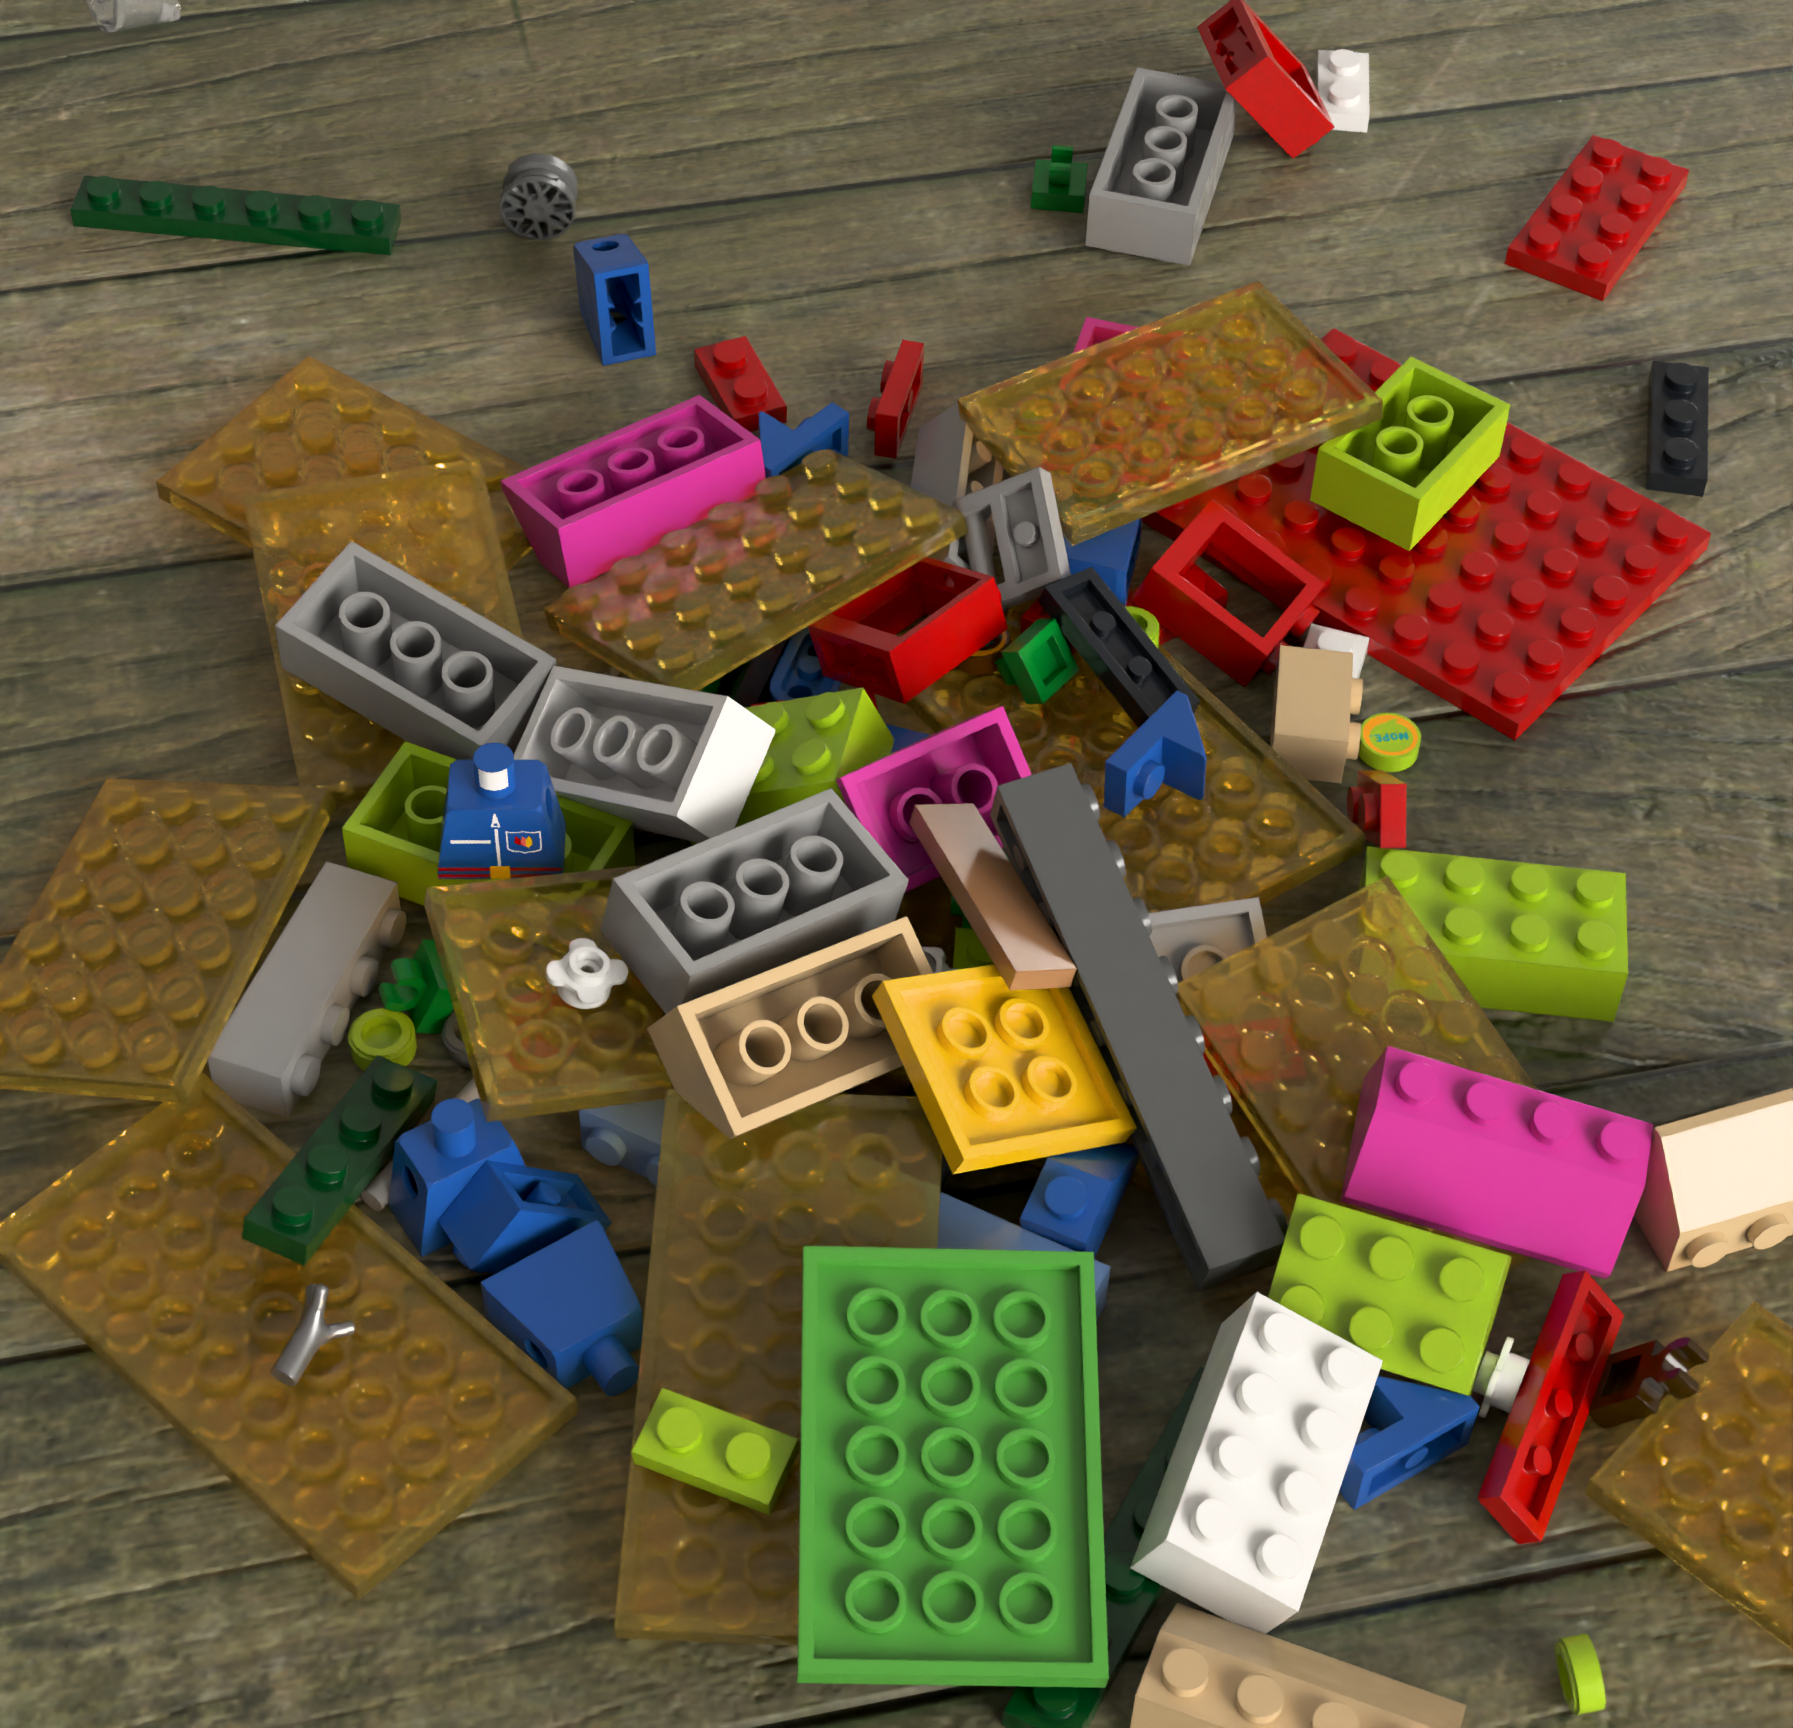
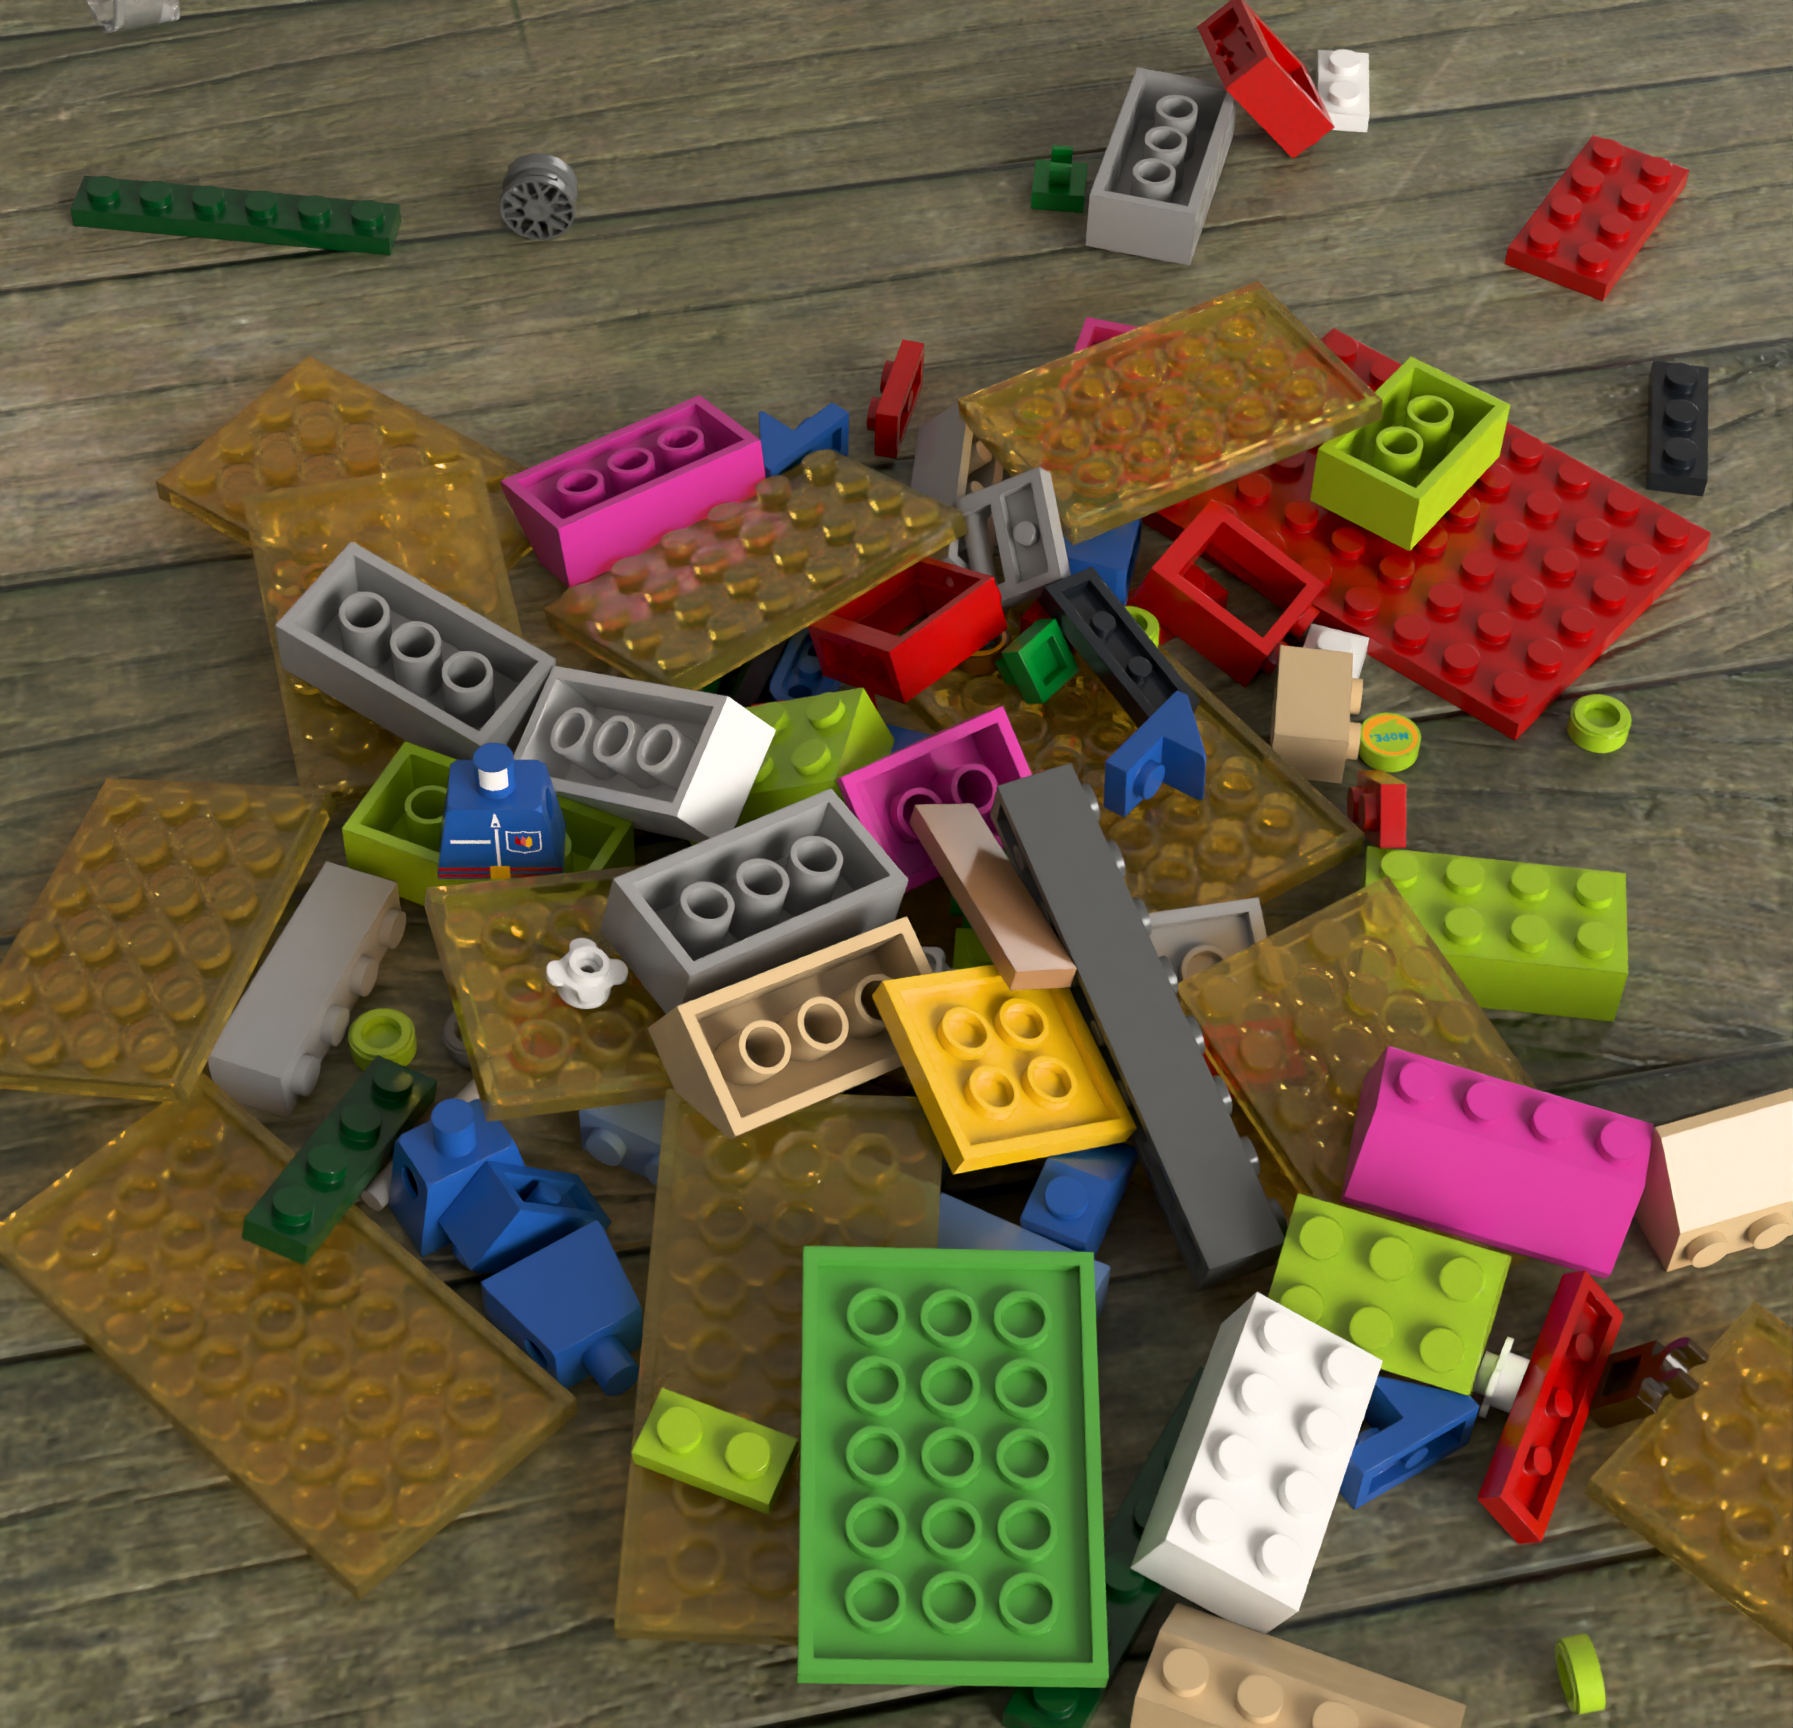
(308, 1336): flat silver bar -> none
(419, 989): green tile -> none
(609, 279): blue torso -> none
(739, 382): red plate -> none
(1599, 723): none -> lime tile

